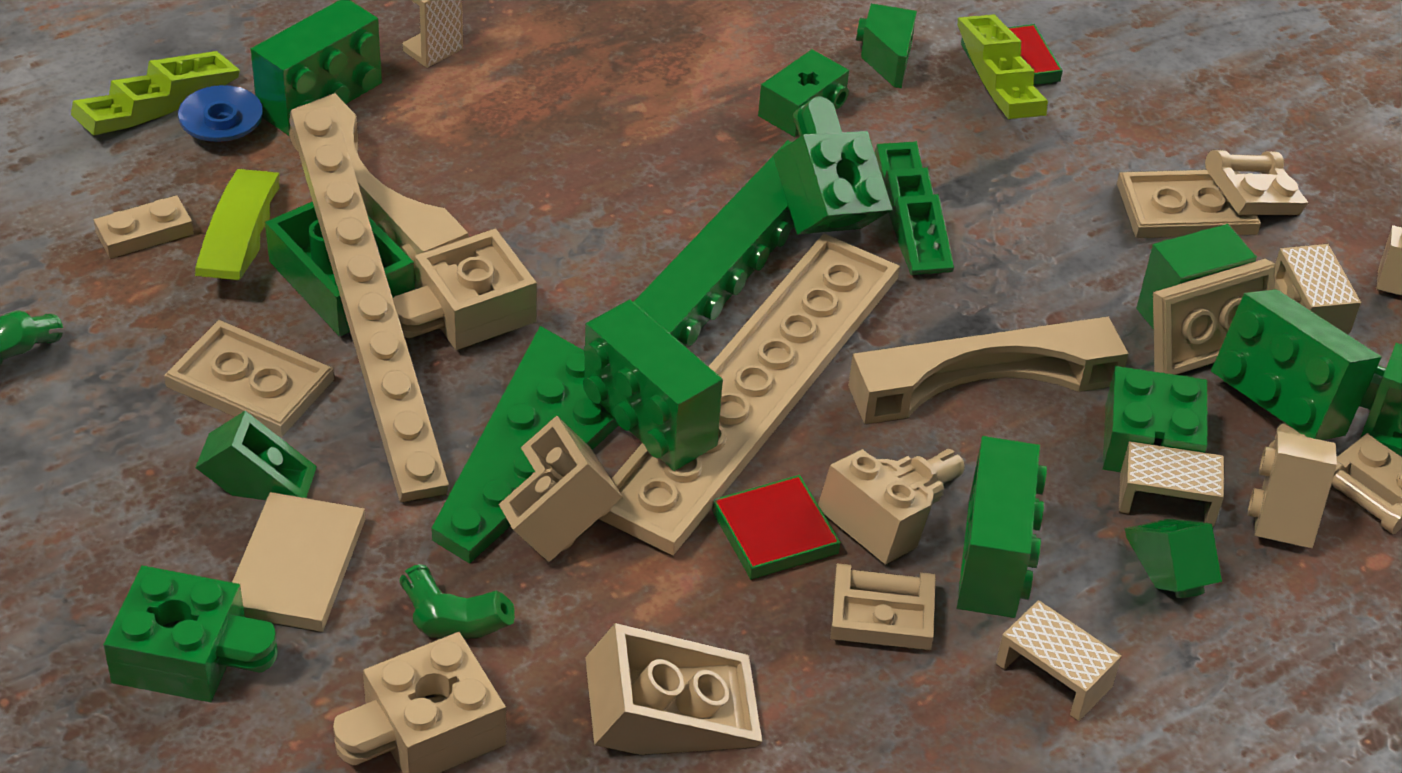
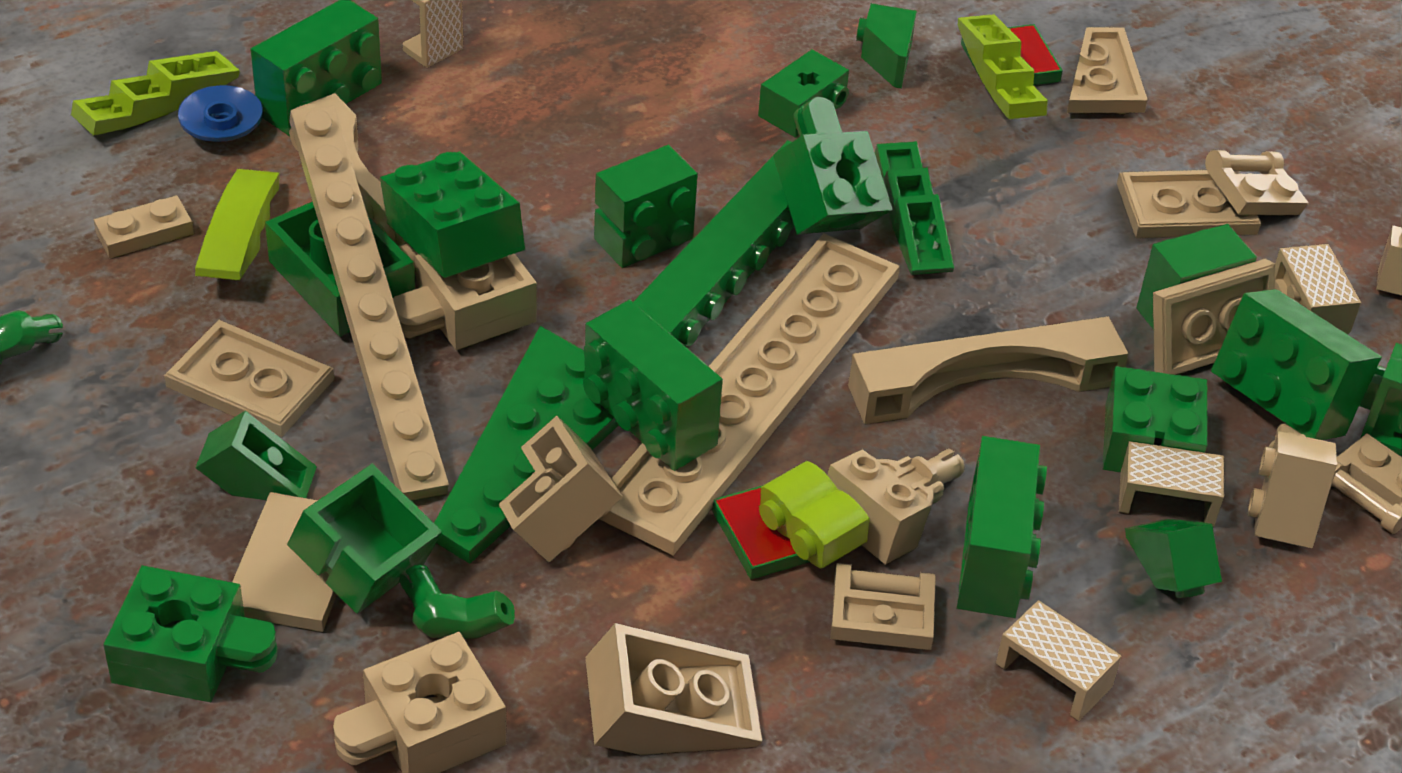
(363, 537): none -> green piece
(452, 213): none -> green brick
(645, 205): none -> green piece
(813, 514): none -> lime brick
(1107, 75): none -> tan wing

